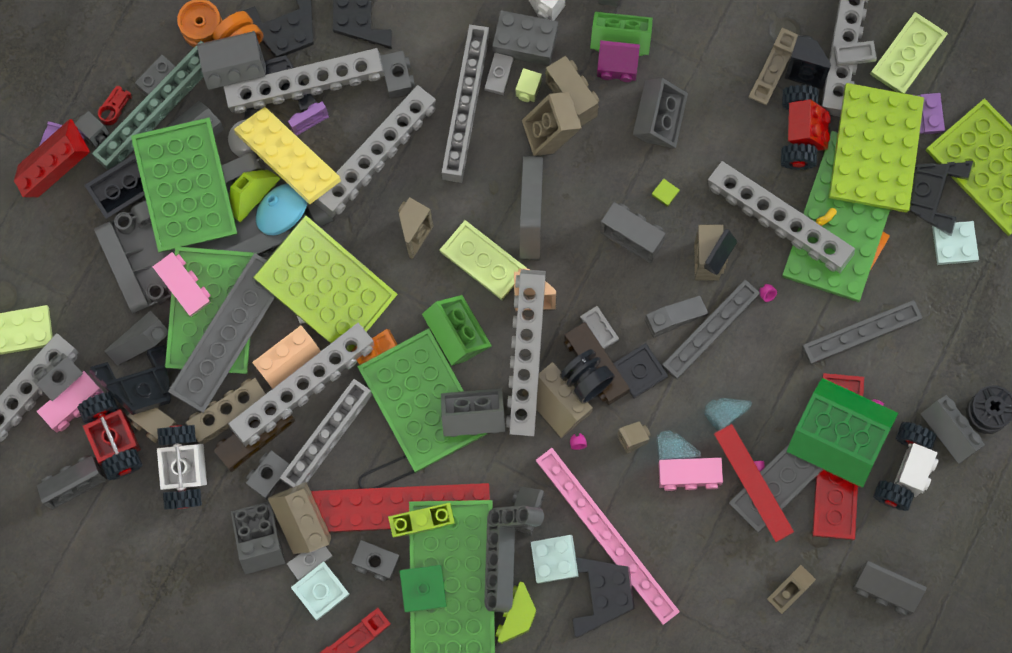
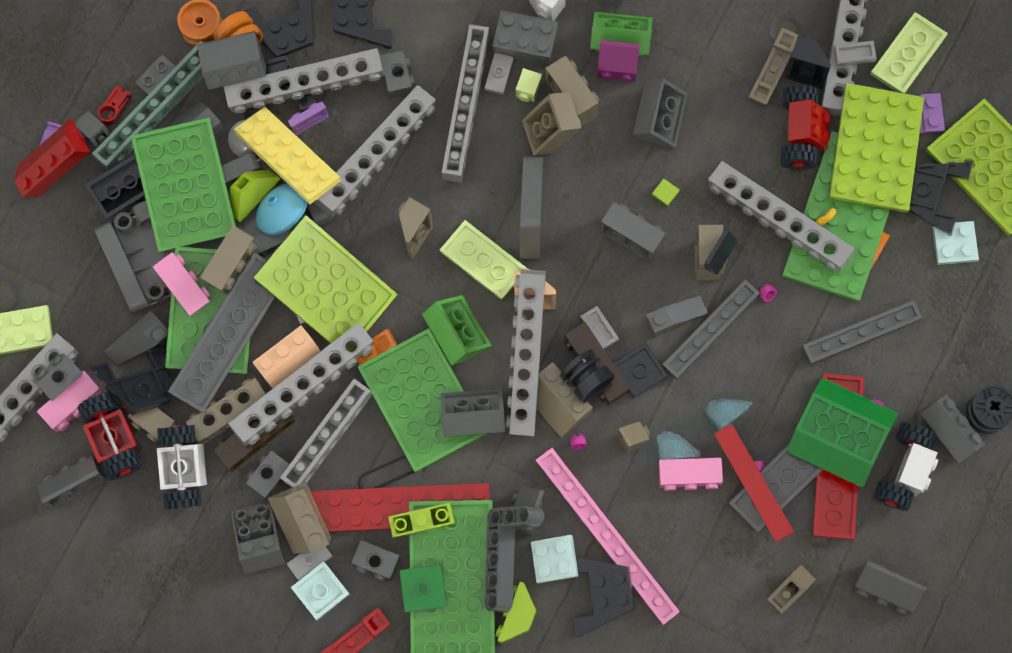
(229, 259): none -> dark tan brick

